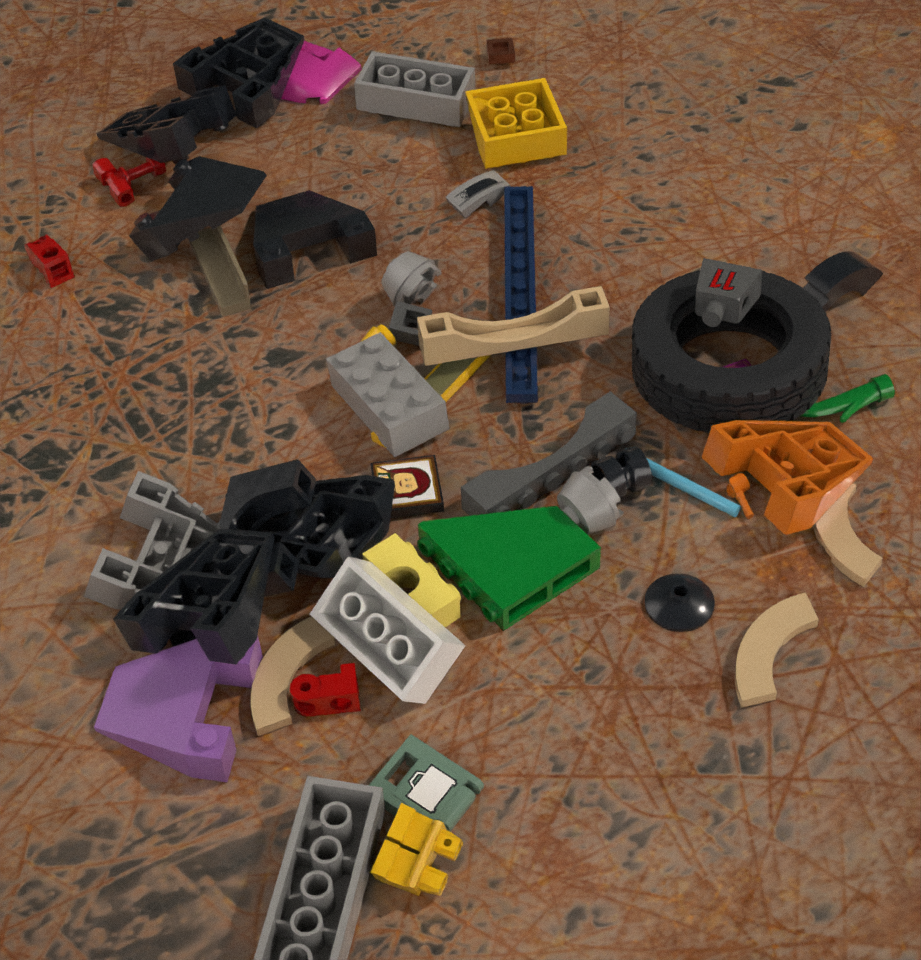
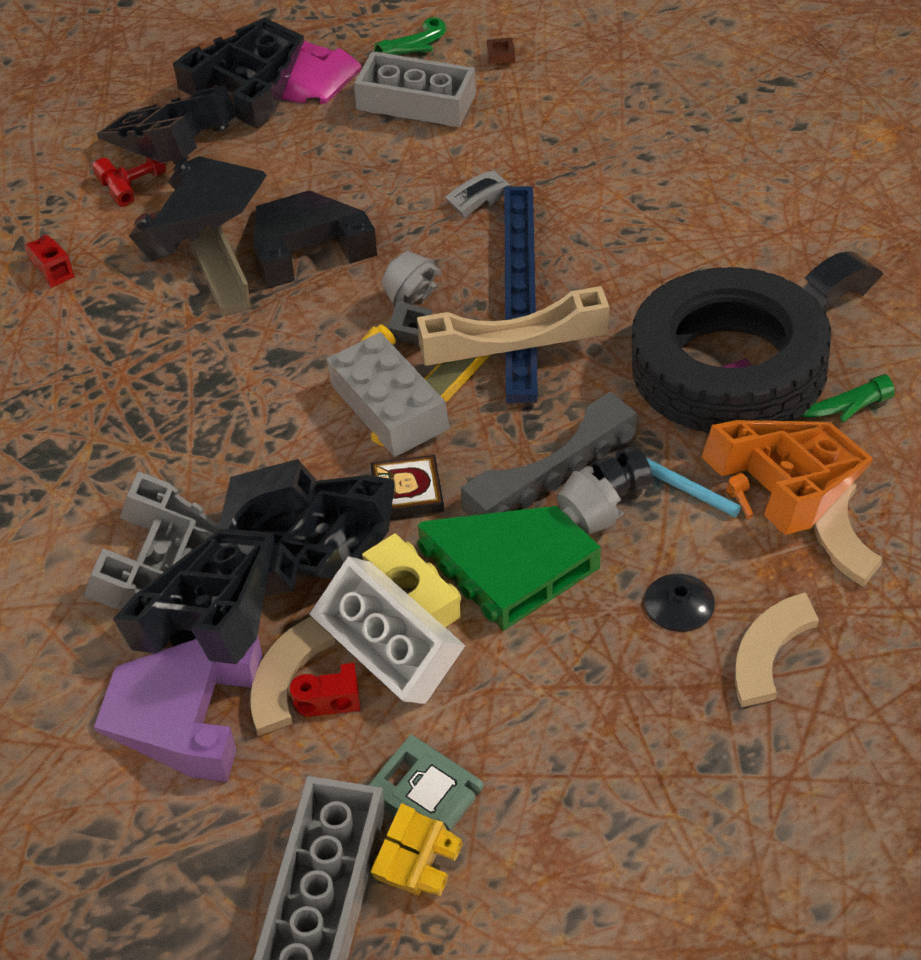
(434, 29): none -> green plant
(516, 123): yellow slope -> none
(726, 291): dark grey torso -> none

